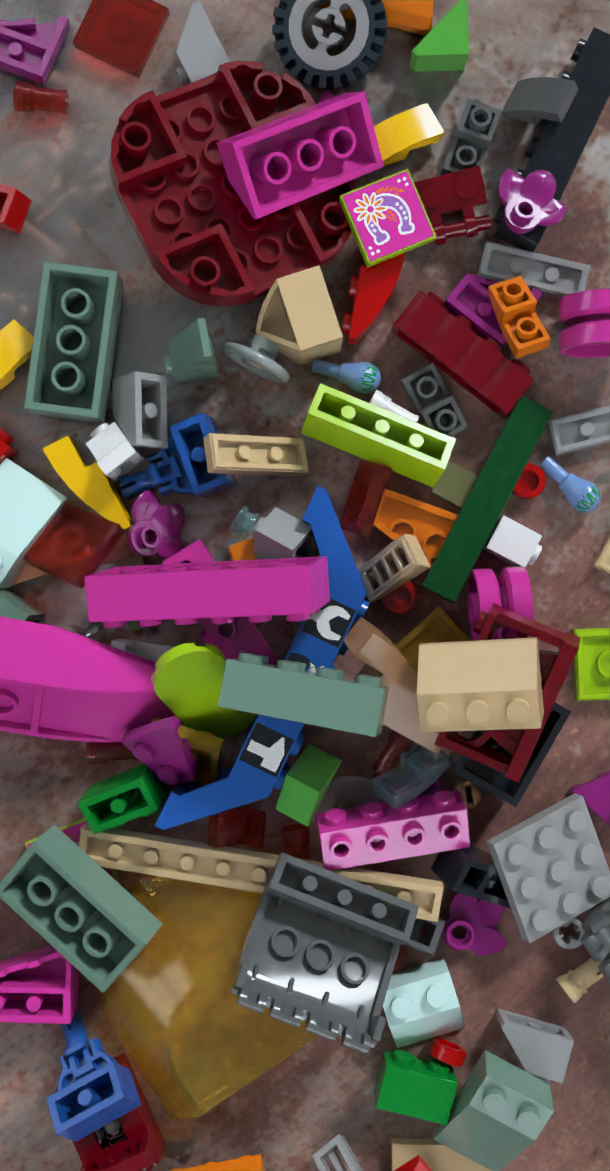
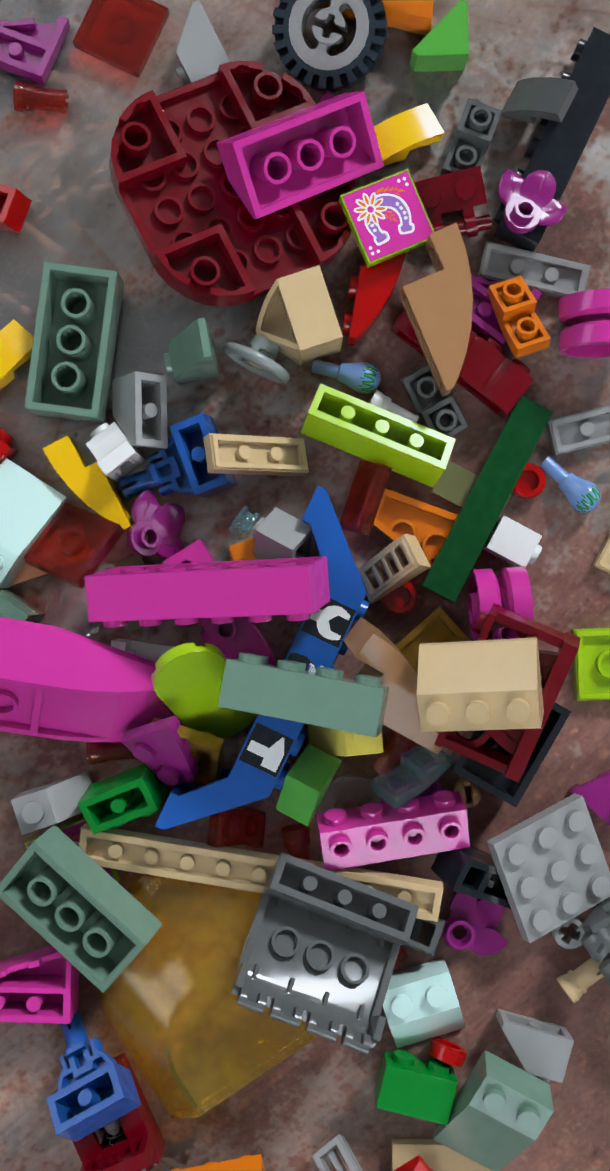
(50, 802): none -> light grey slope
(344, 743): none -> light yellow slope
(442, 307): none -> medium nougat slope

